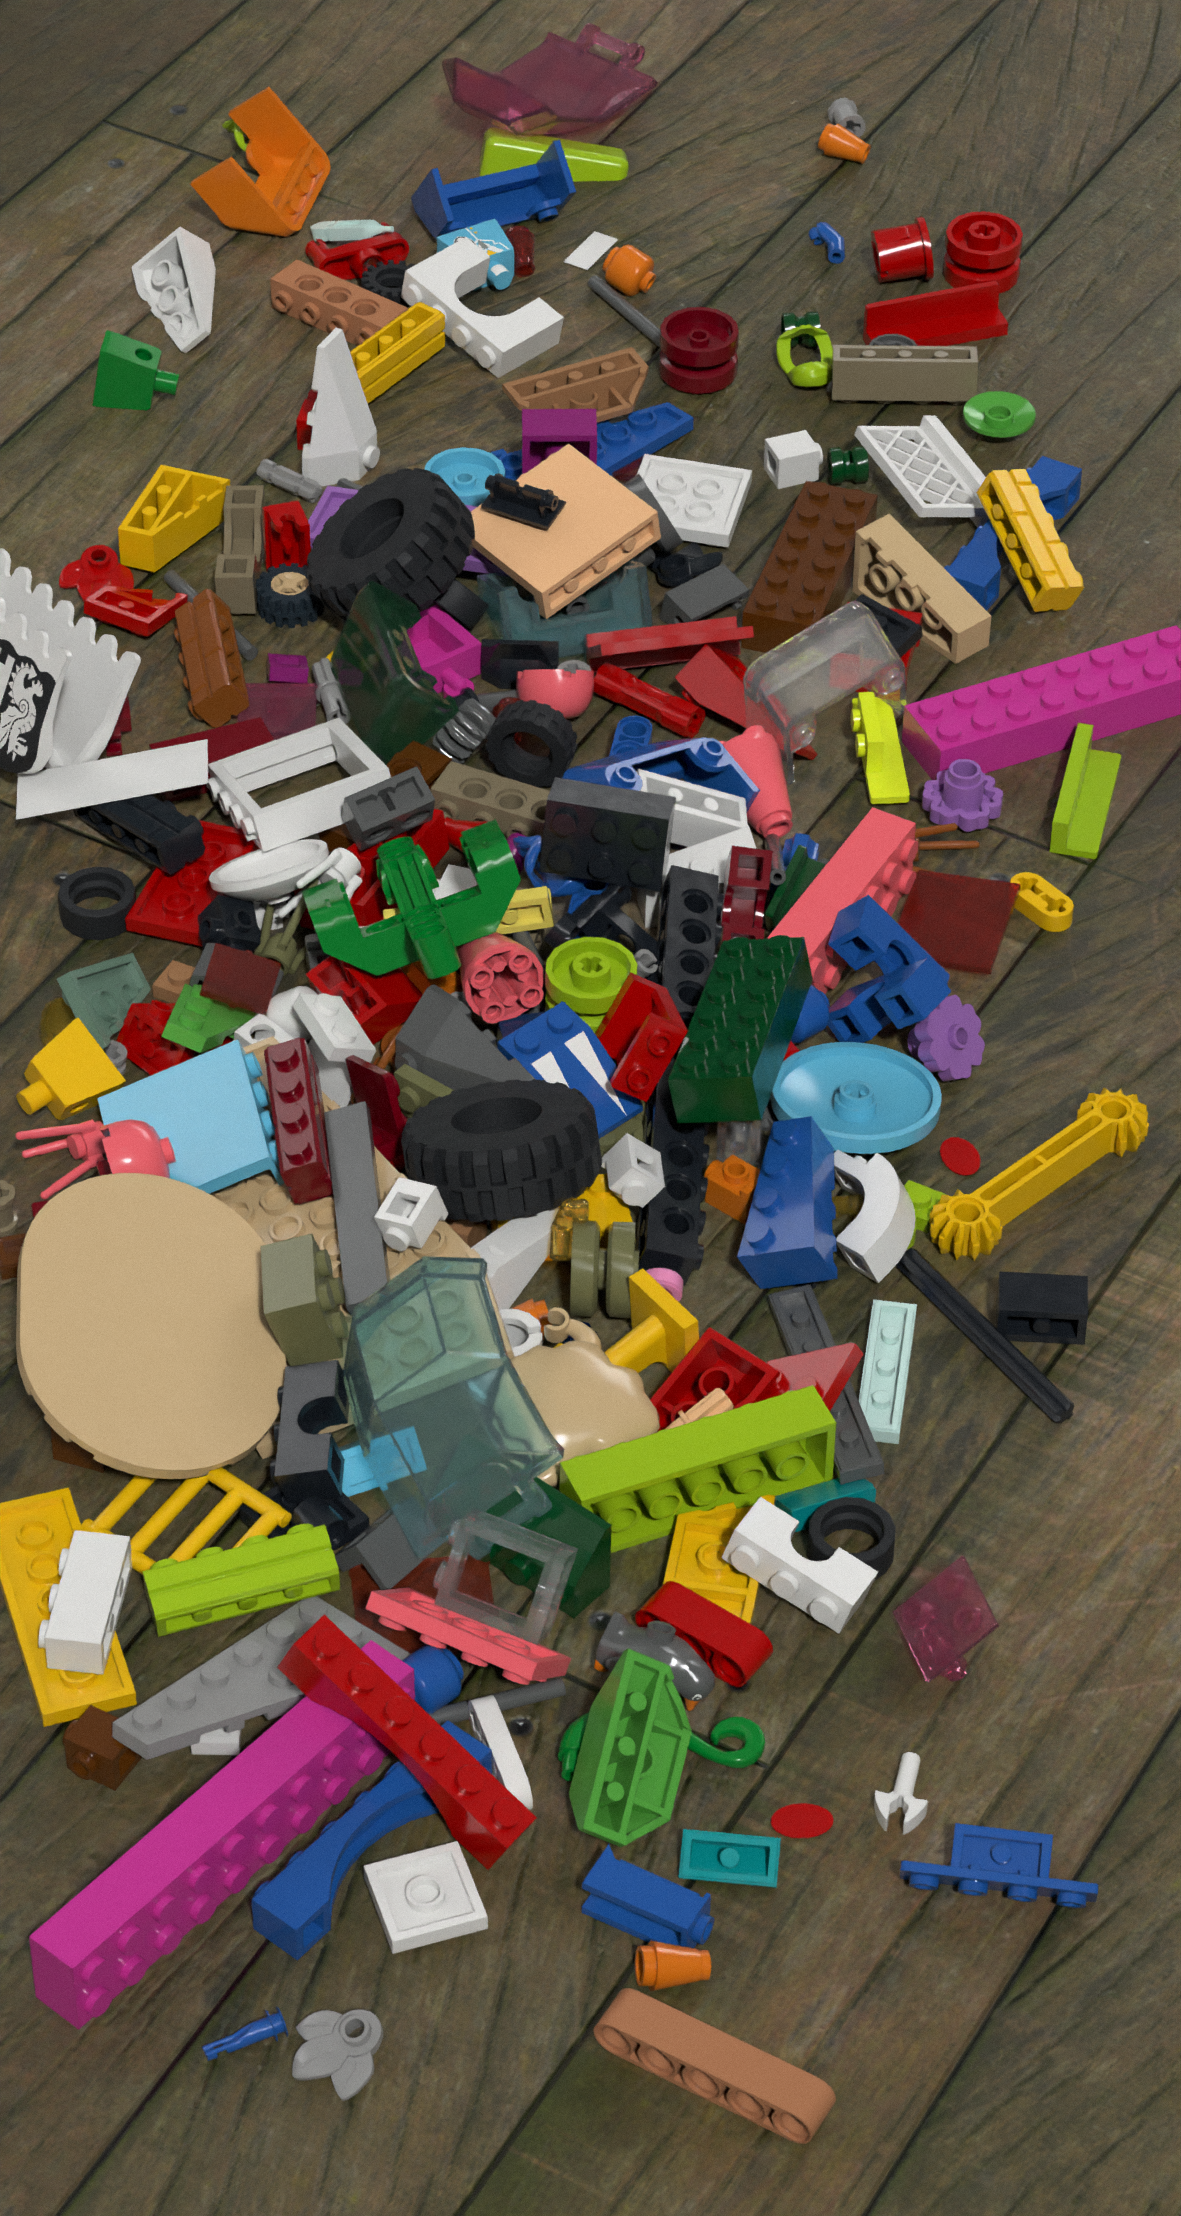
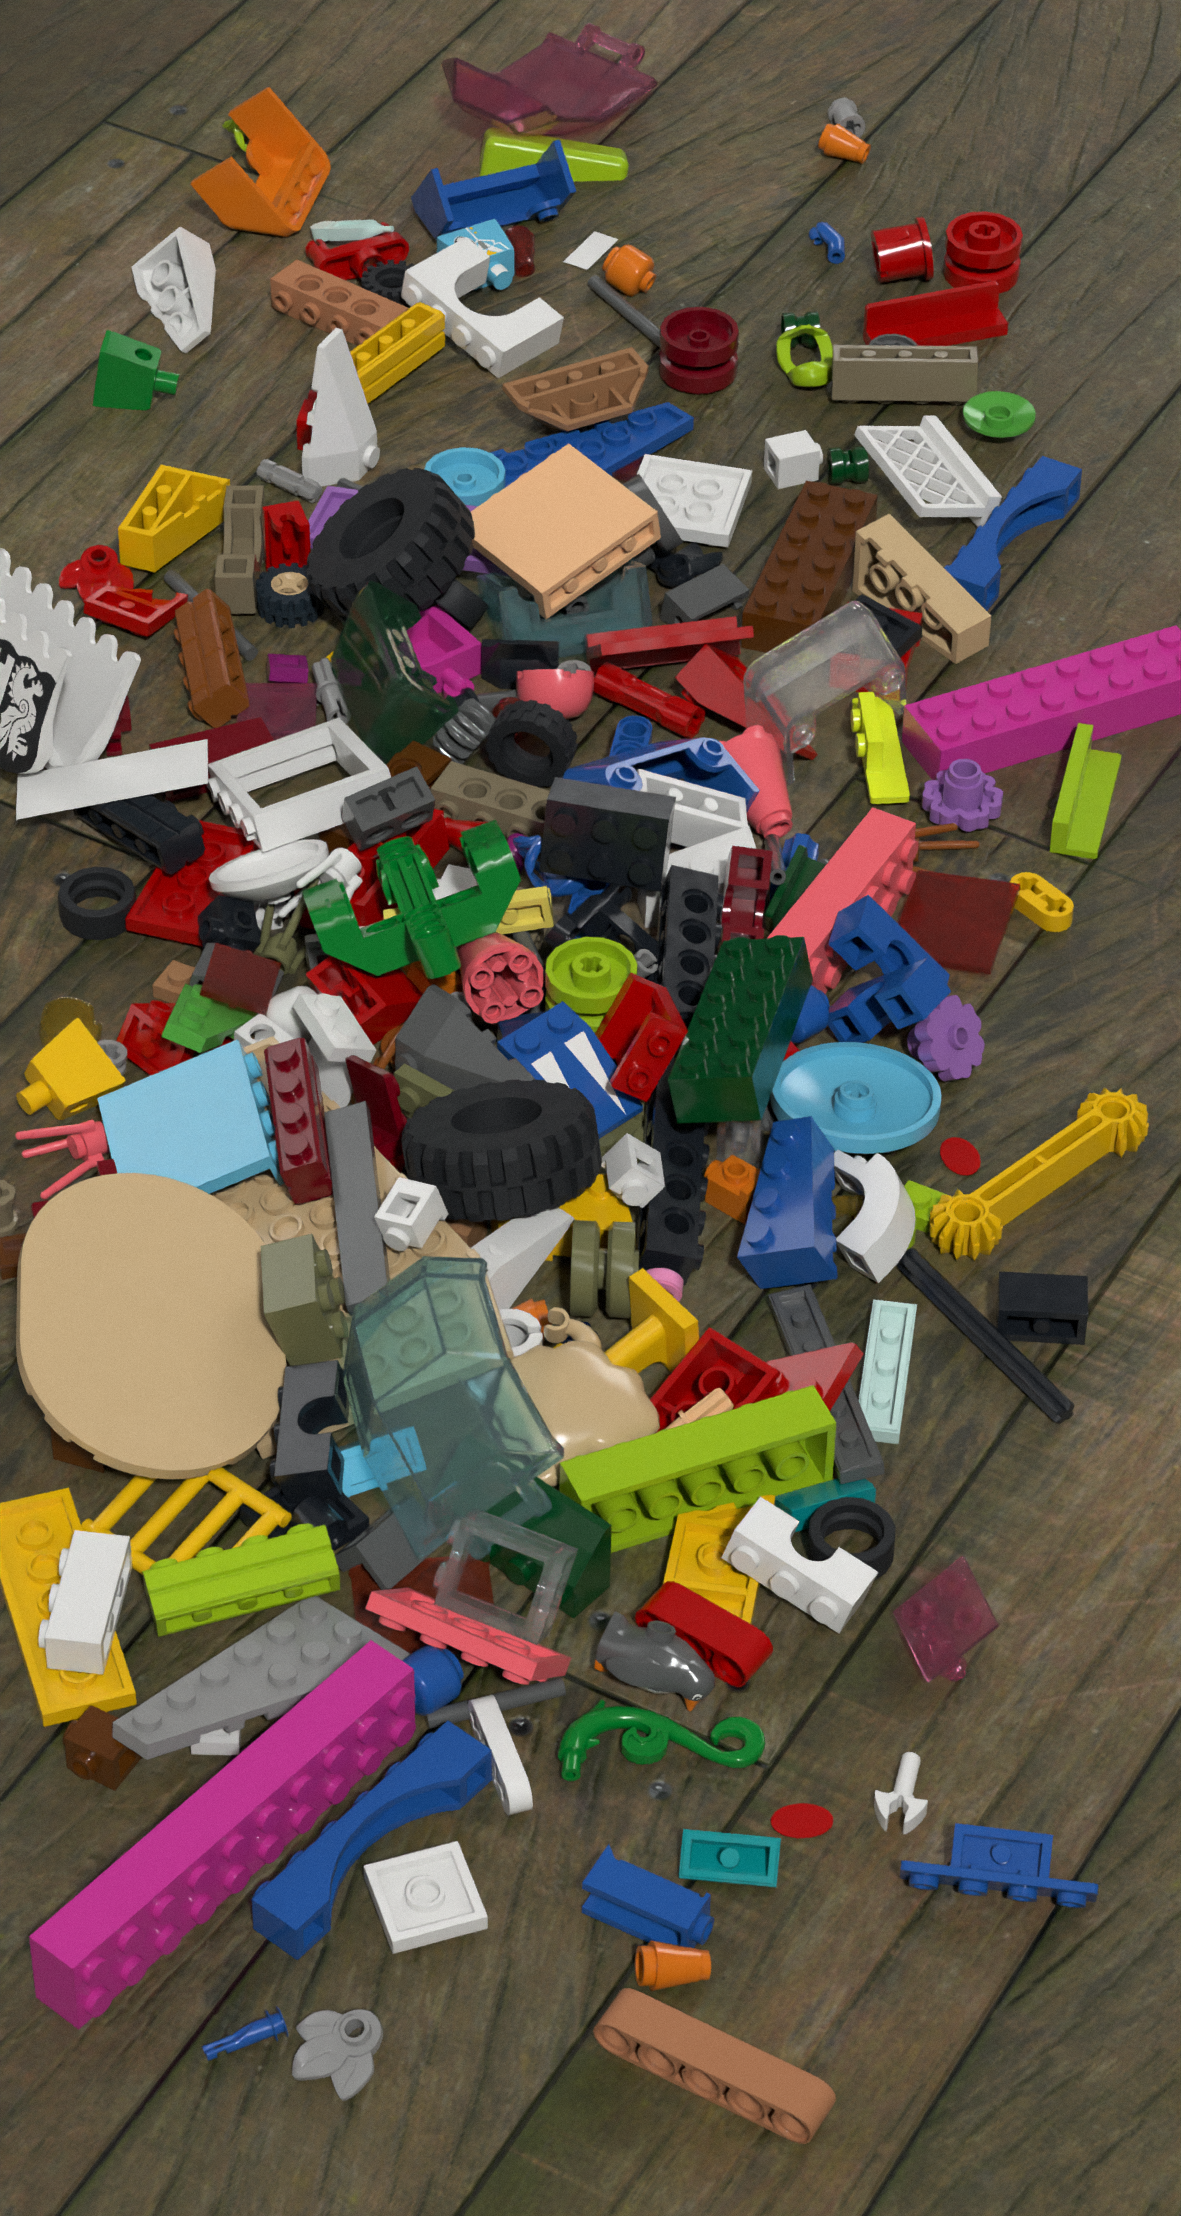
(104, 993): sand green wing -> none
(136, 1148): coral cylinder -> none
(345, 1679): red arch -> none
(522, 503): black hinge -> none
(552, 429): magenta brick -> none
(562, 1227): clear yellow arm -> none
(631, 1752): bright green wedge -> none
(1030, 540): yellow brick -> none

